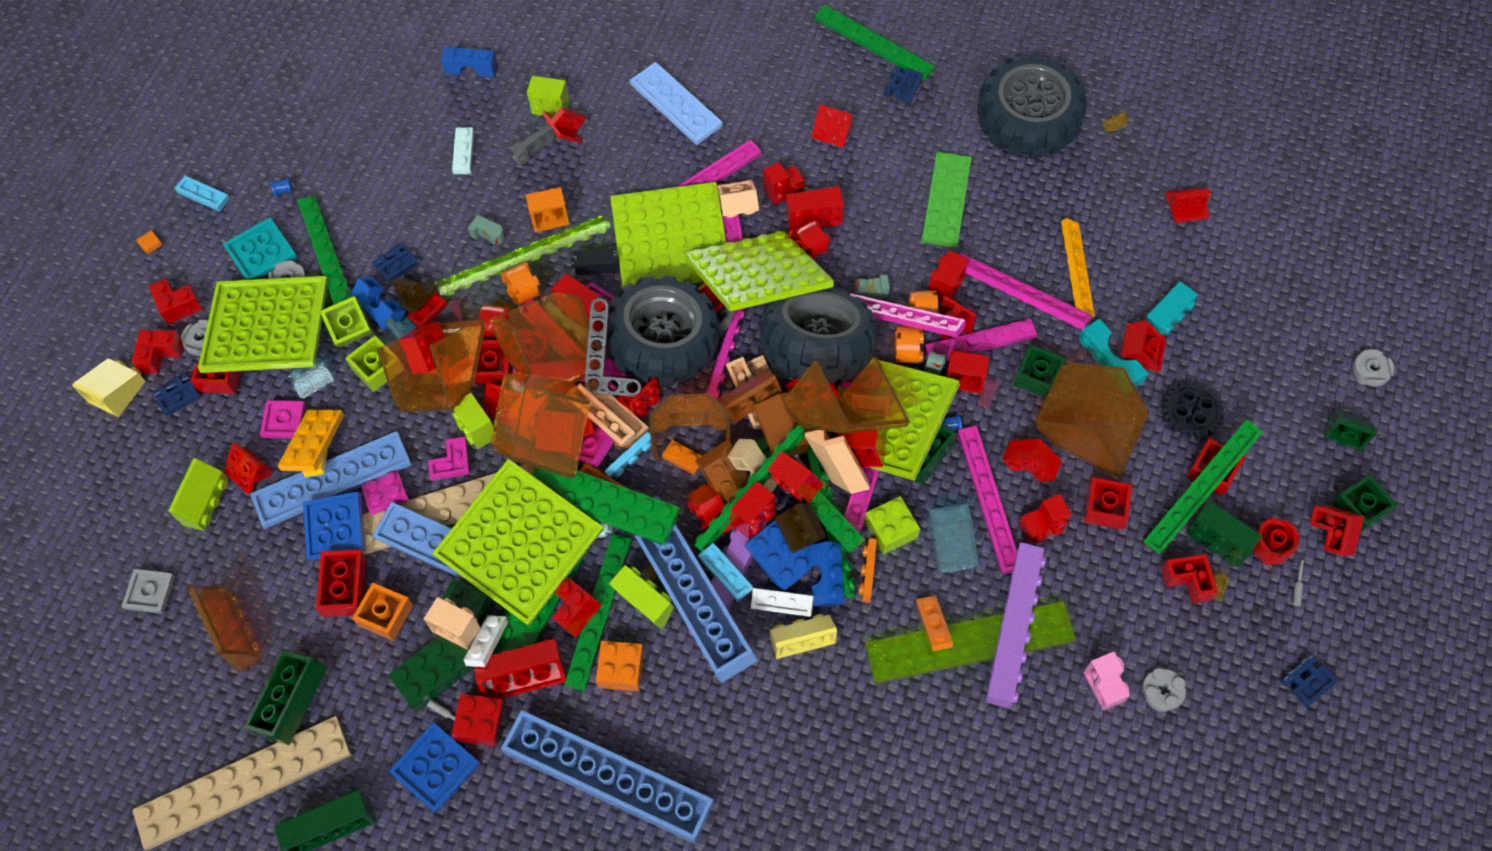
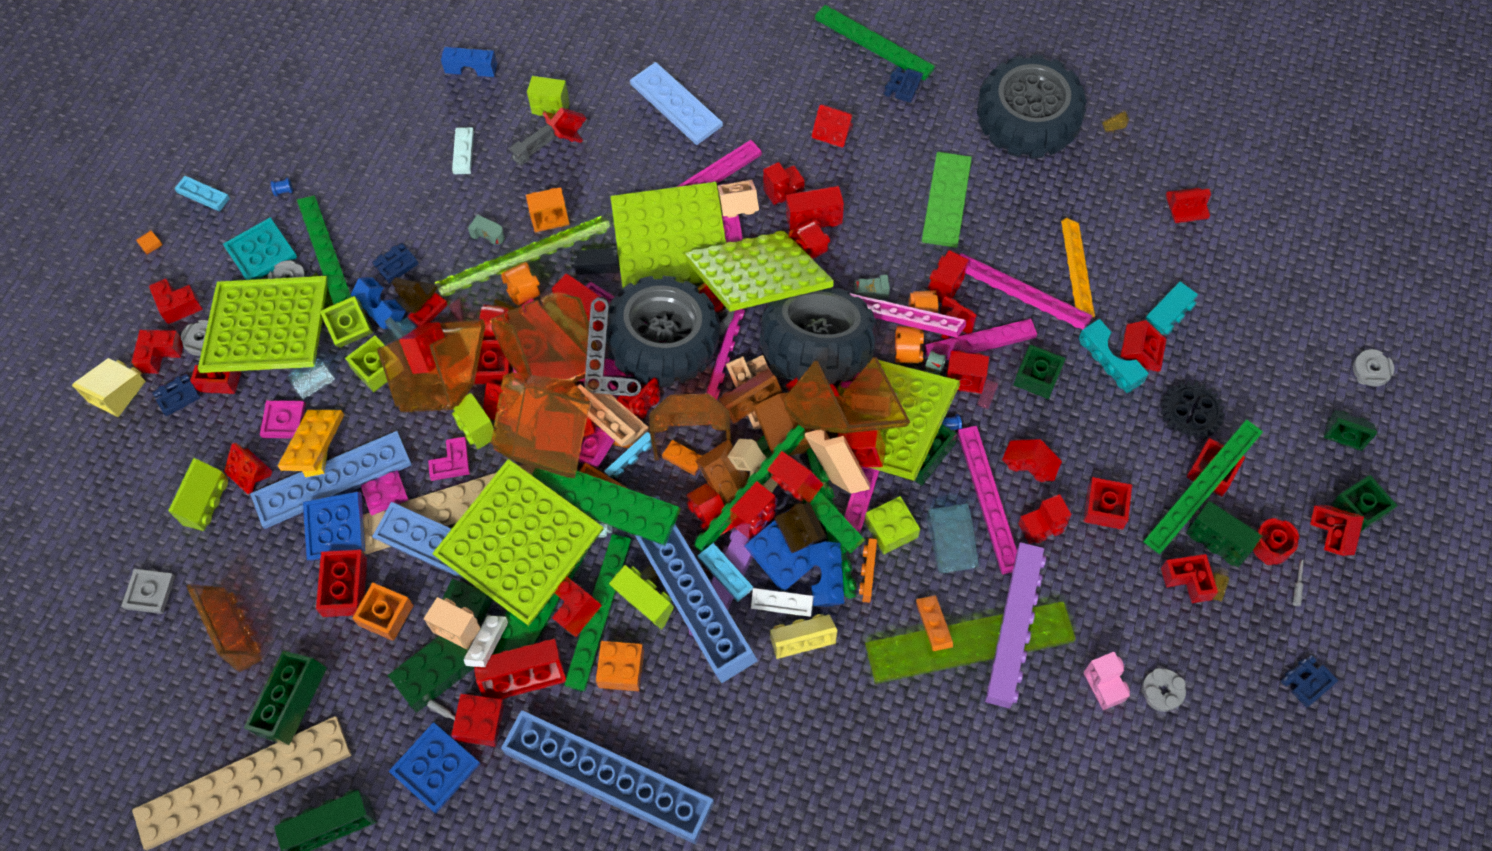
(1094, 415): clear orange windscreen -> none

